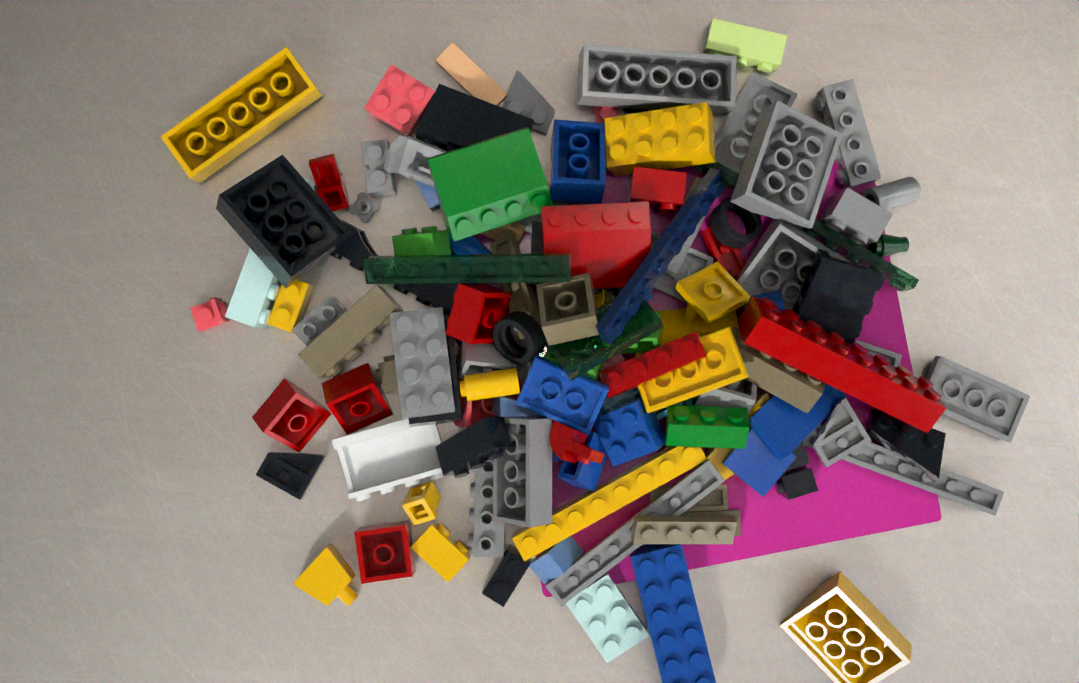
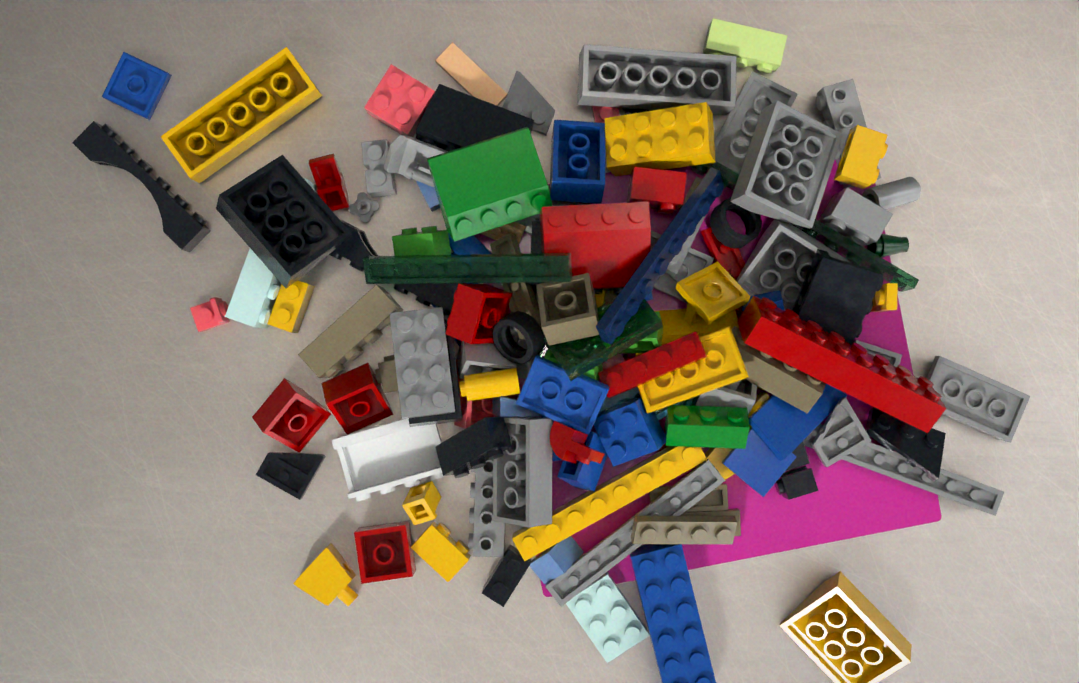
(136, 85): none -> blue tile
(178, 222): none -> black arch
(319, 319): light grey brick -> none
(861, 157): none -> yellow brick
(885, 298): none -> yellow plate

